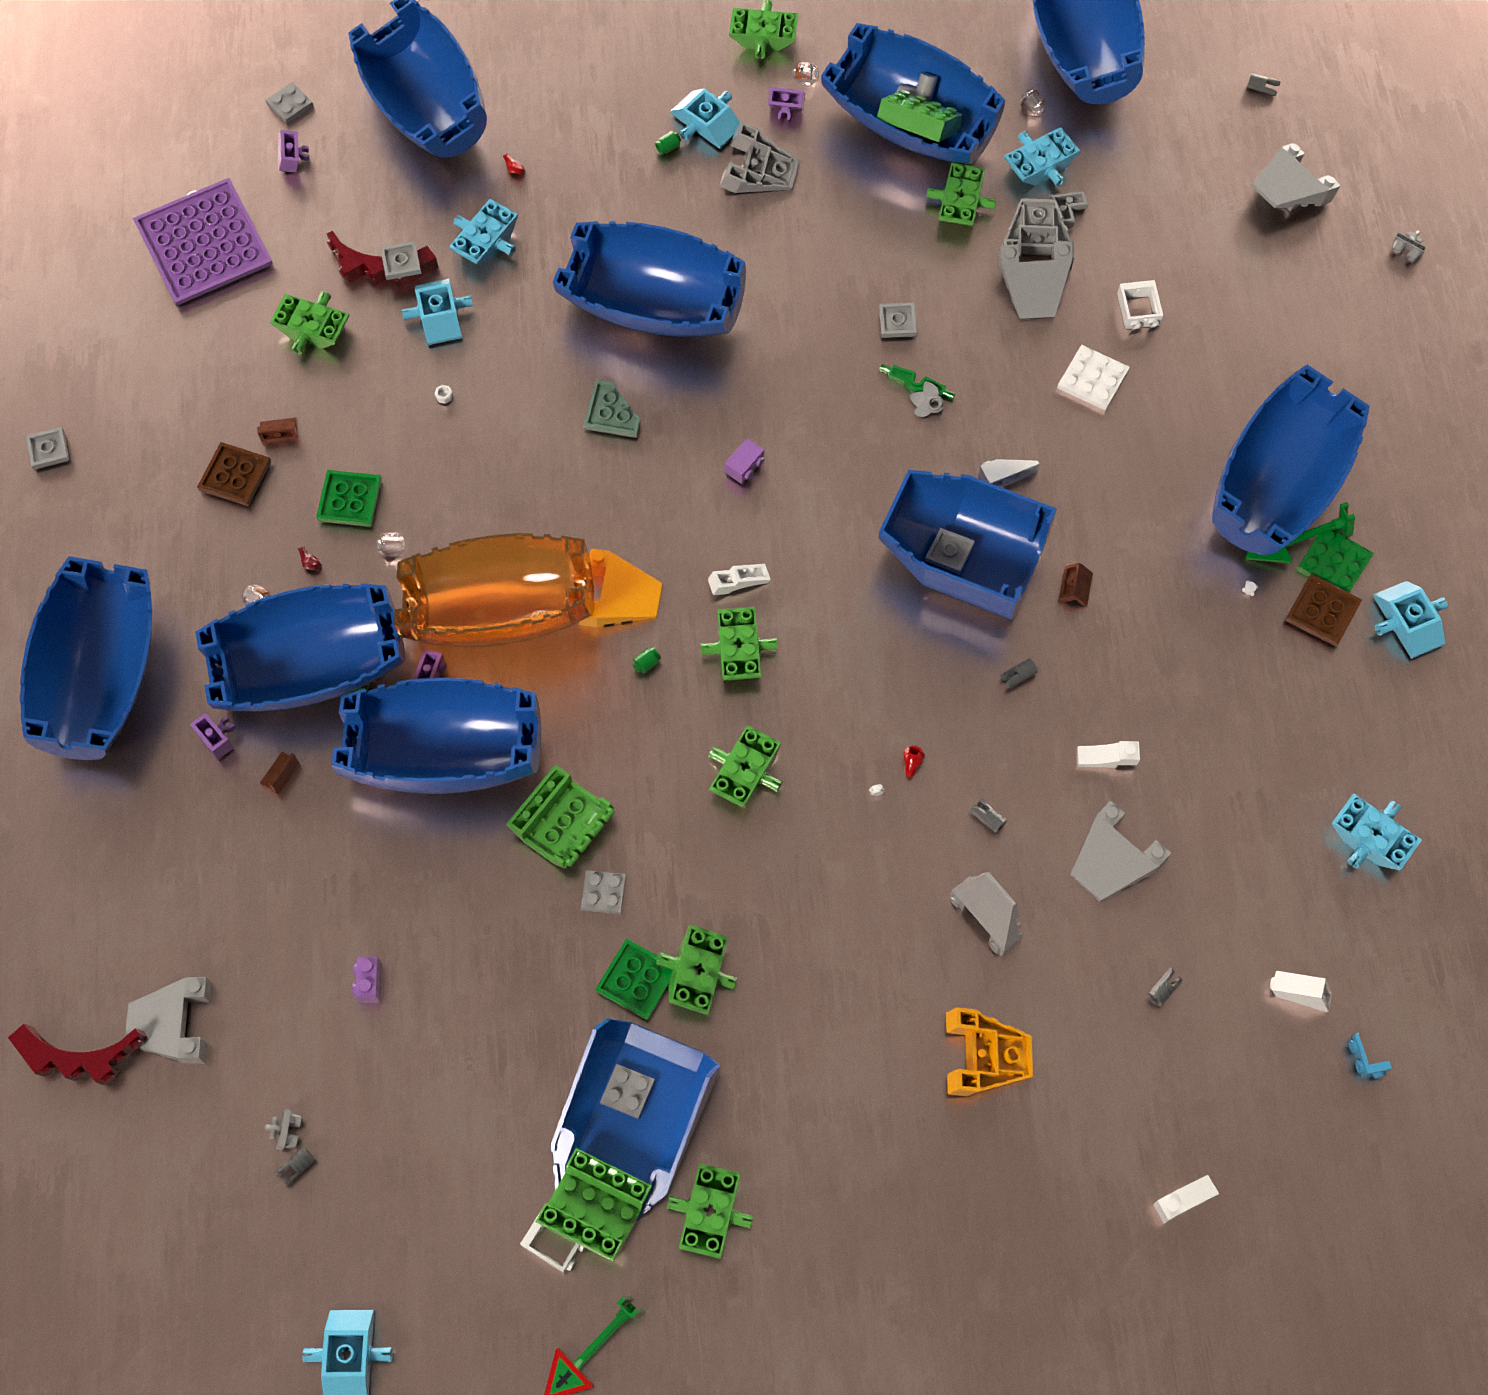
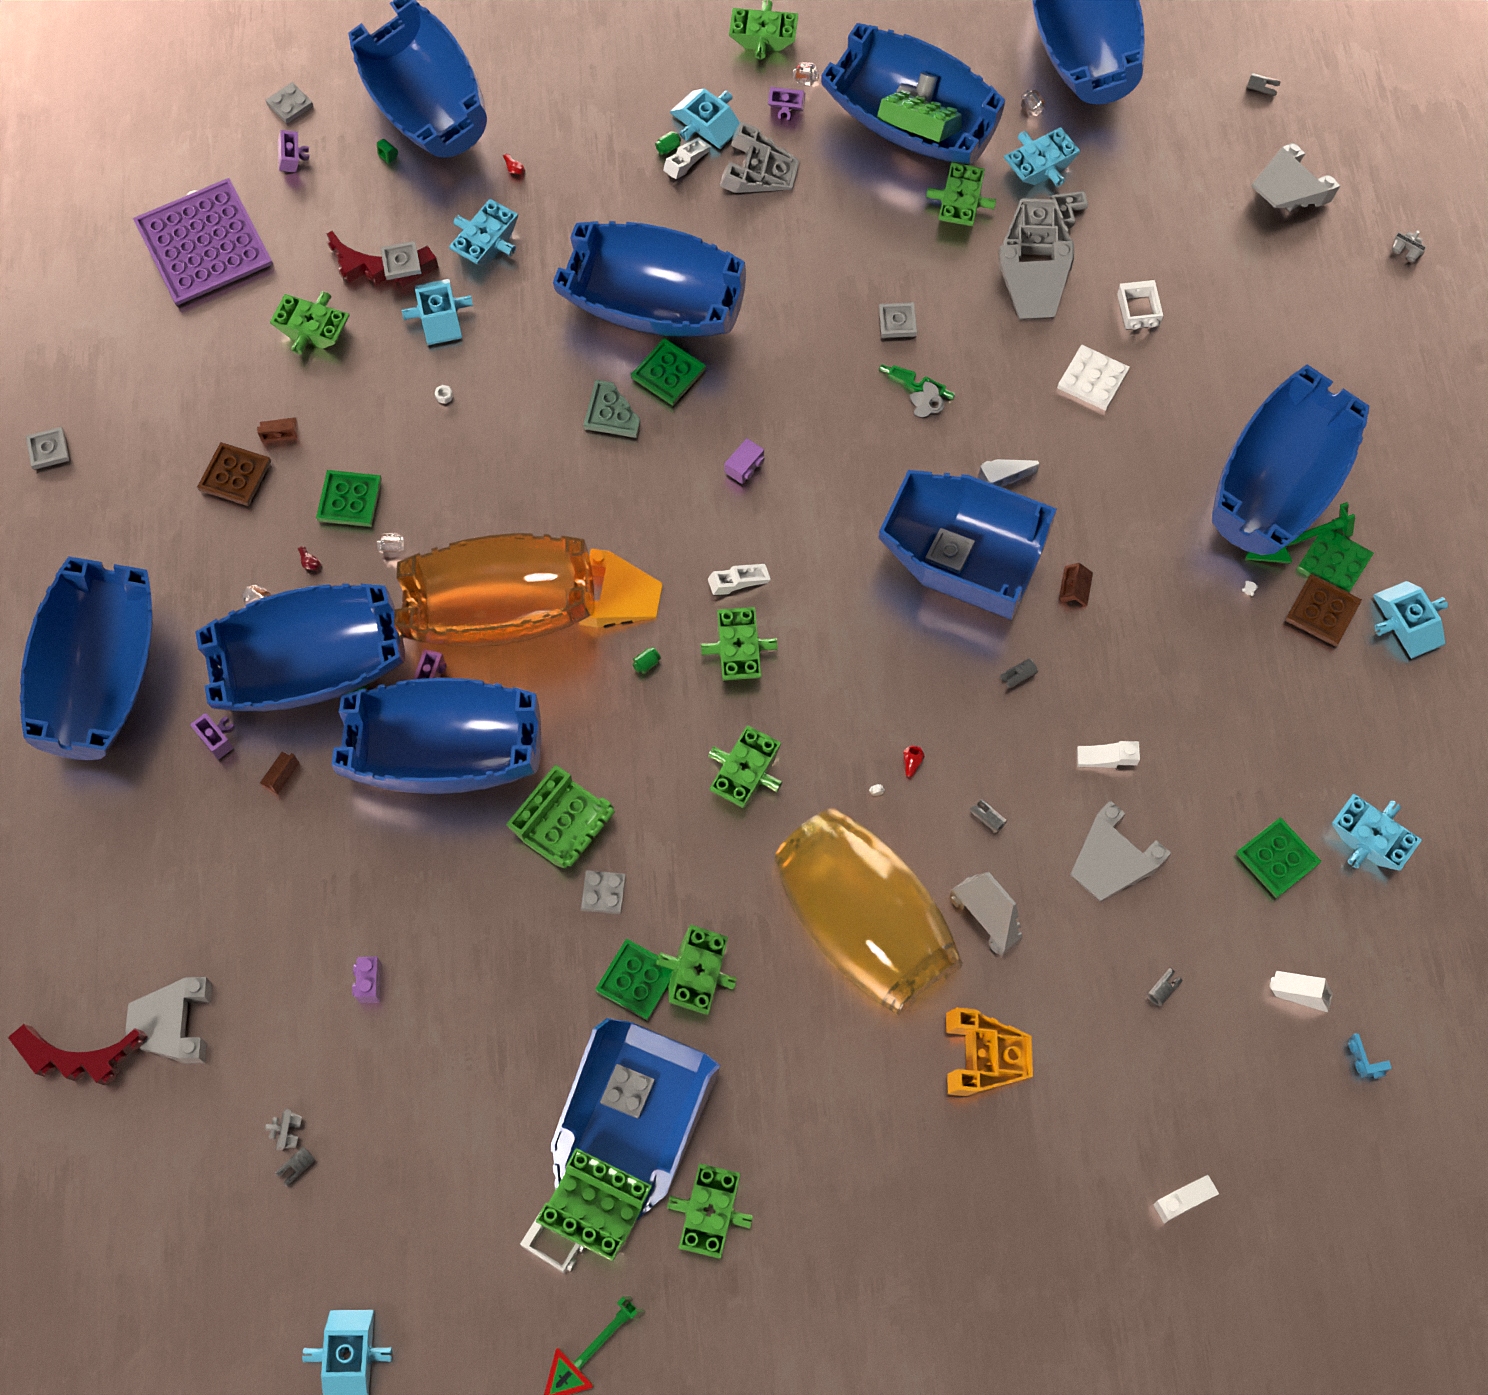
(386, 150): none -> green brick
(668, 371): none -> green plate
(685, 157): none -> white slope
(866, 909): none -> clear yellow windscreen
(1278, 857): none -> green plate

